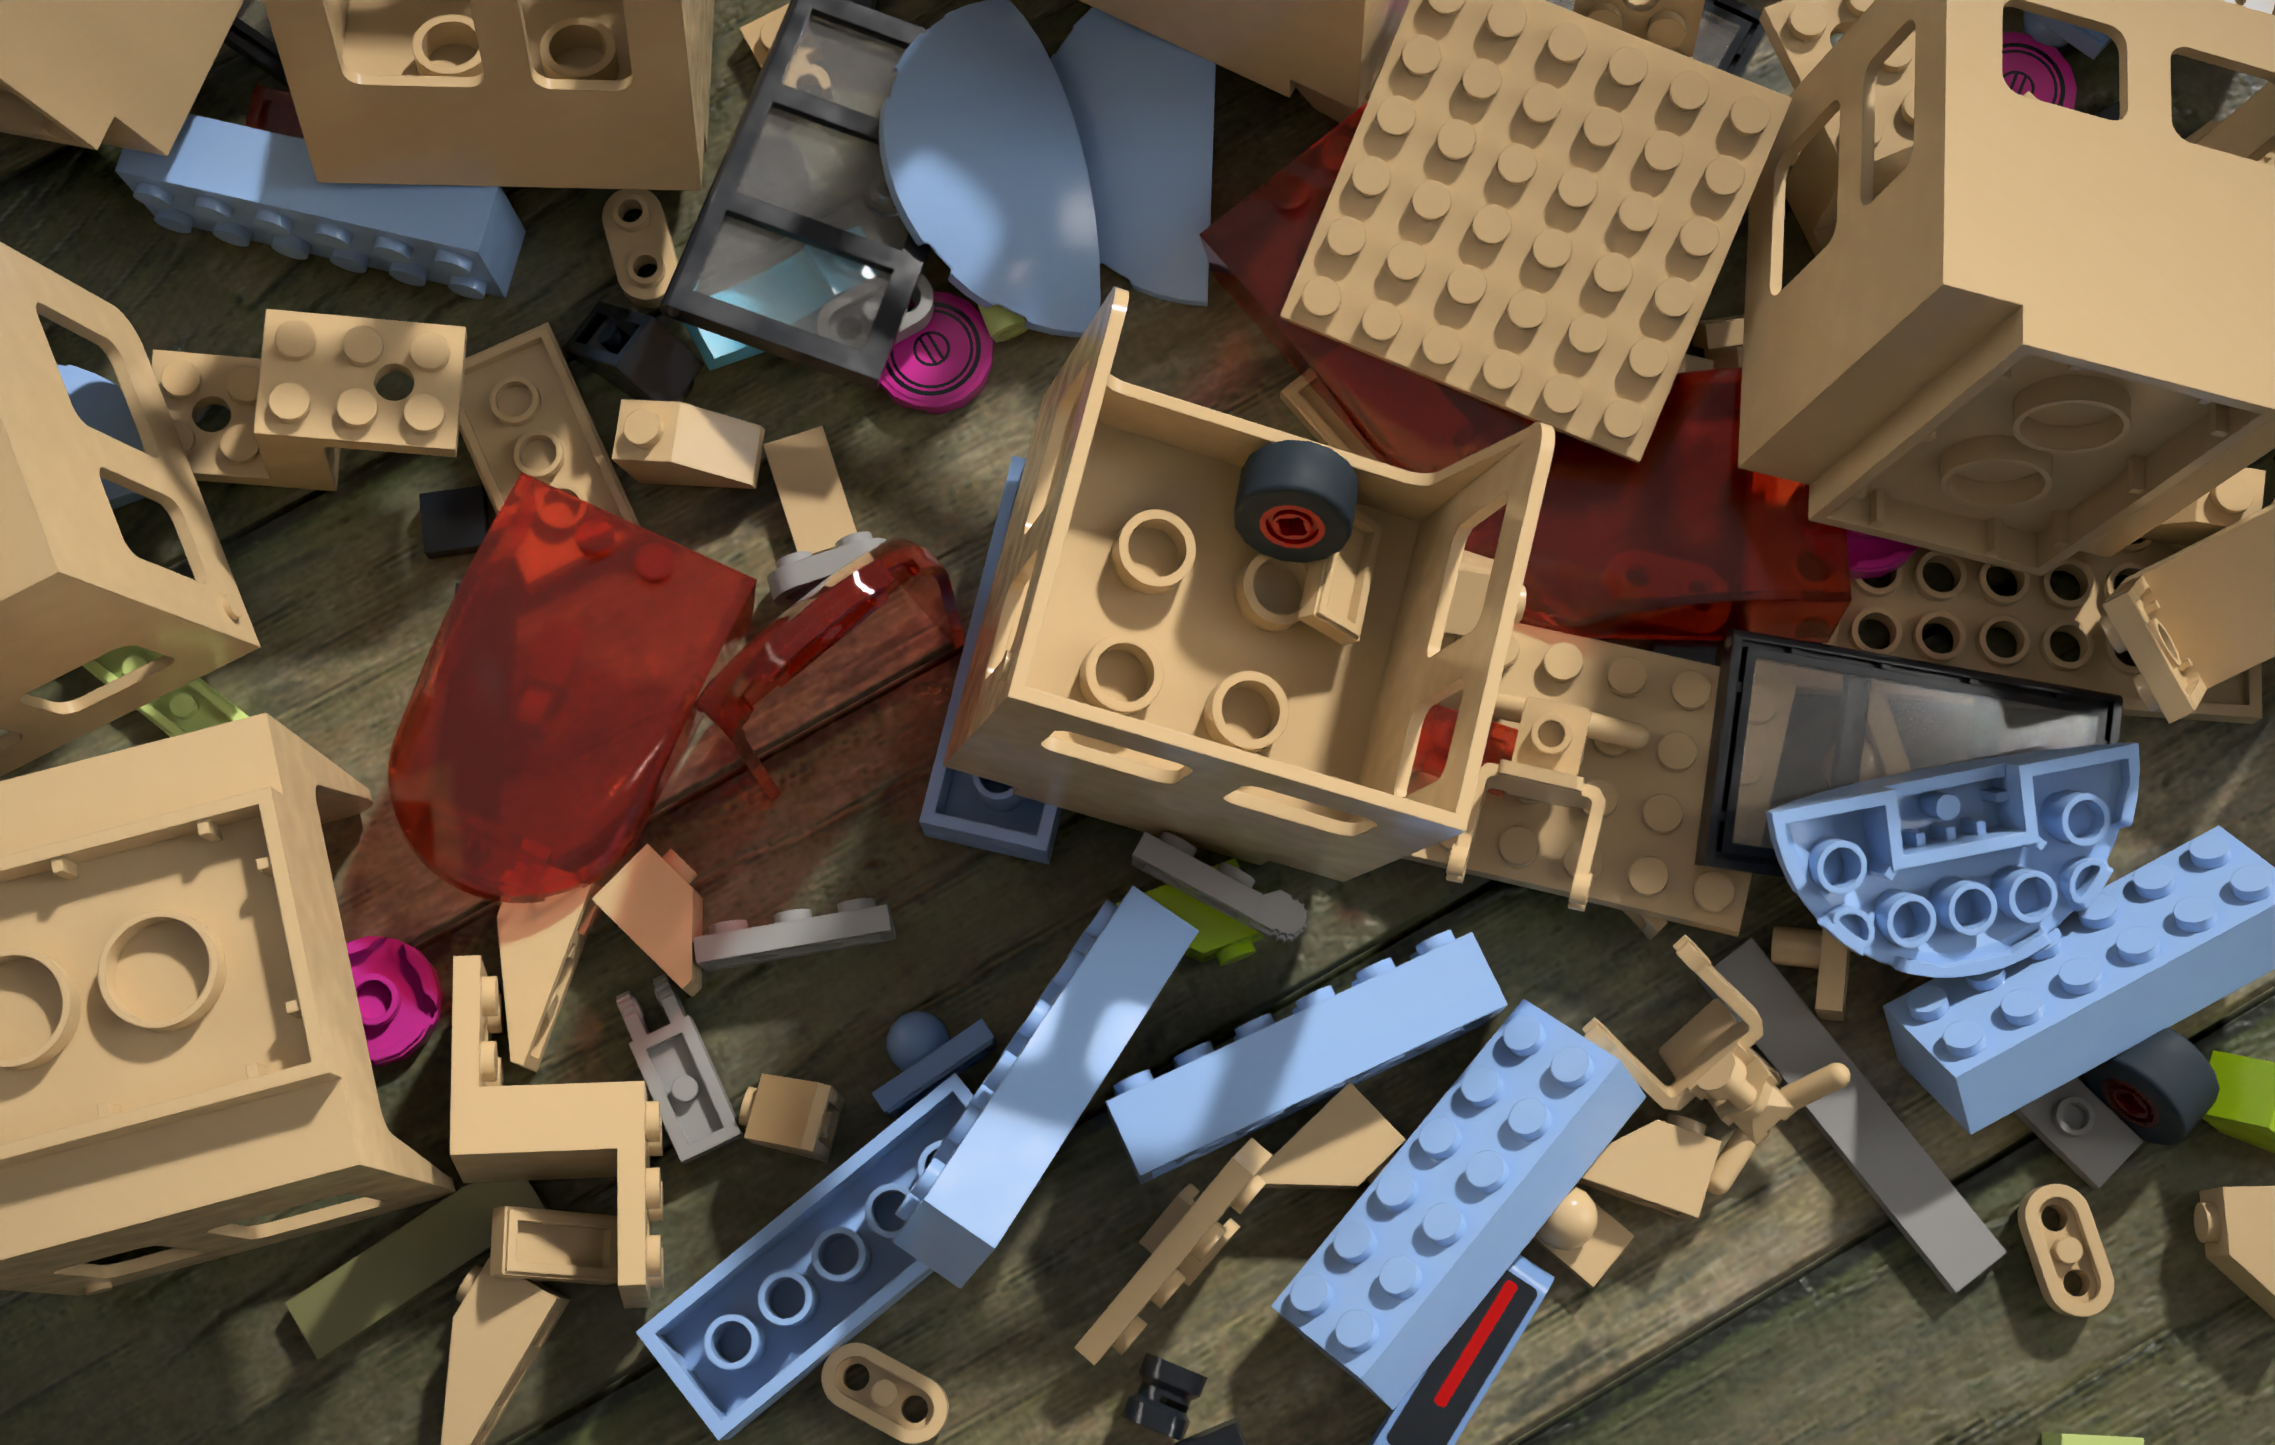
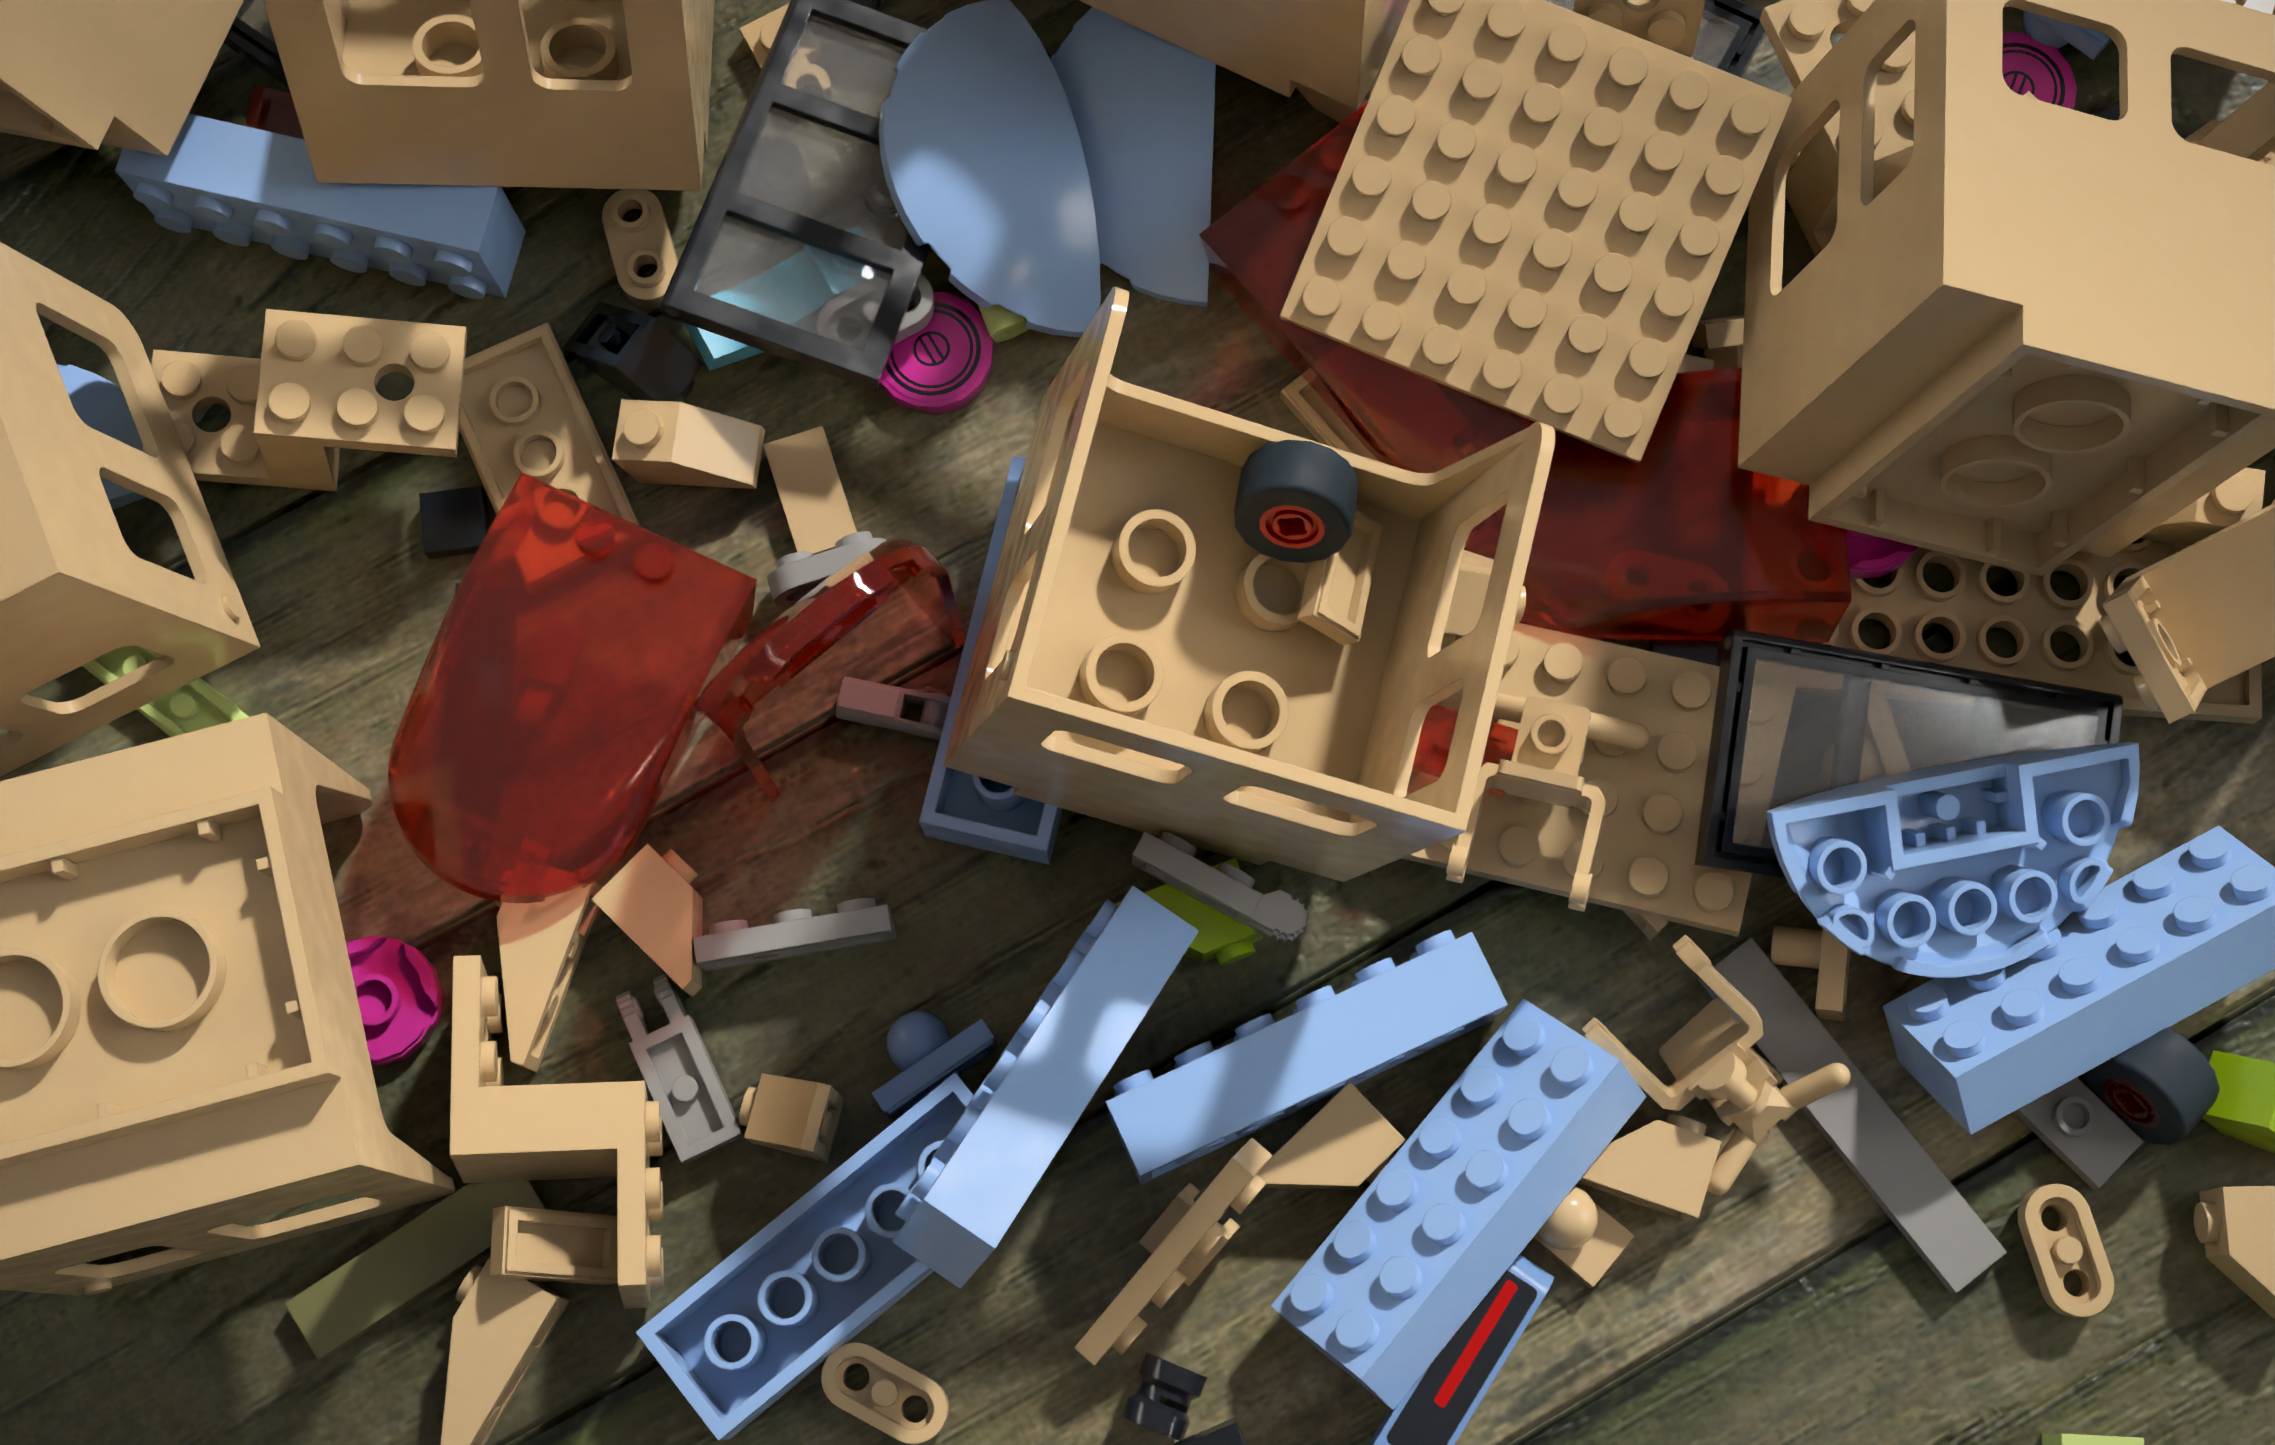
(886, 706): none -> light grey bar

